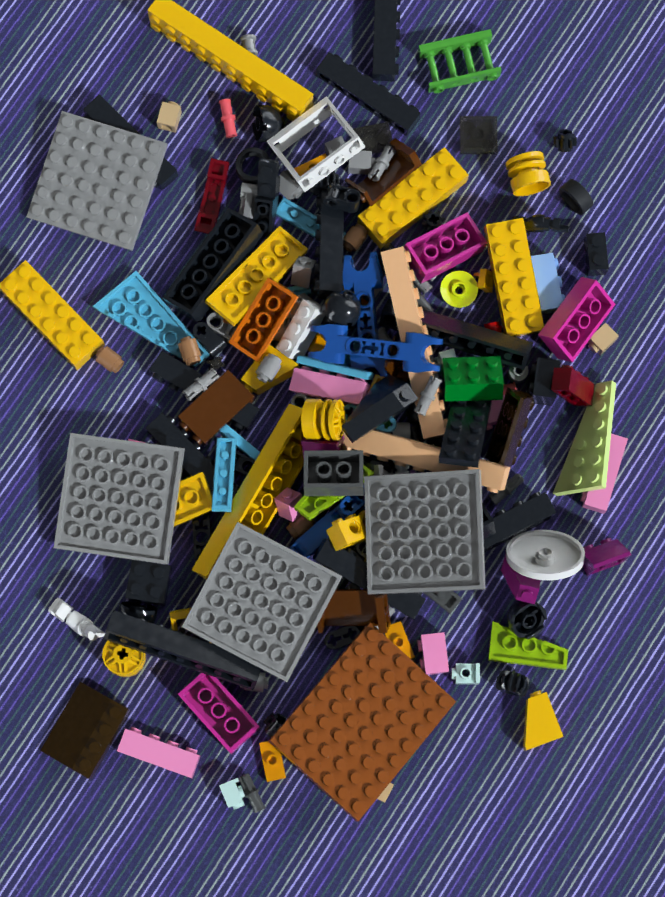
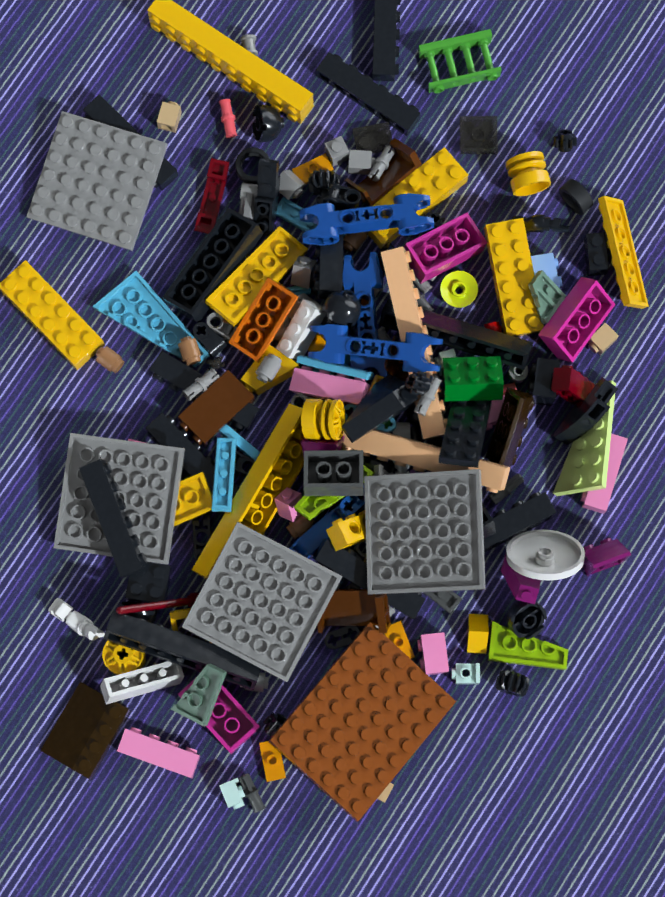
(112, 518): none -> black brick
(141, 681): none -> white brick
(189, 600): none -> dark red piece
(200, 698): none -> sand green wing
(301, 127): white window -> none
(401, 216): none -> blue piece
(418, 383): none -> black gear
(477, 633): none -> yellow slope
(485, 280): yellow tile -> none
(540, 721): yellow slope -> none
(545, 295): none -> sand green wing
(588, 414): none -> black slope
(623, 252): none -> yellow plate

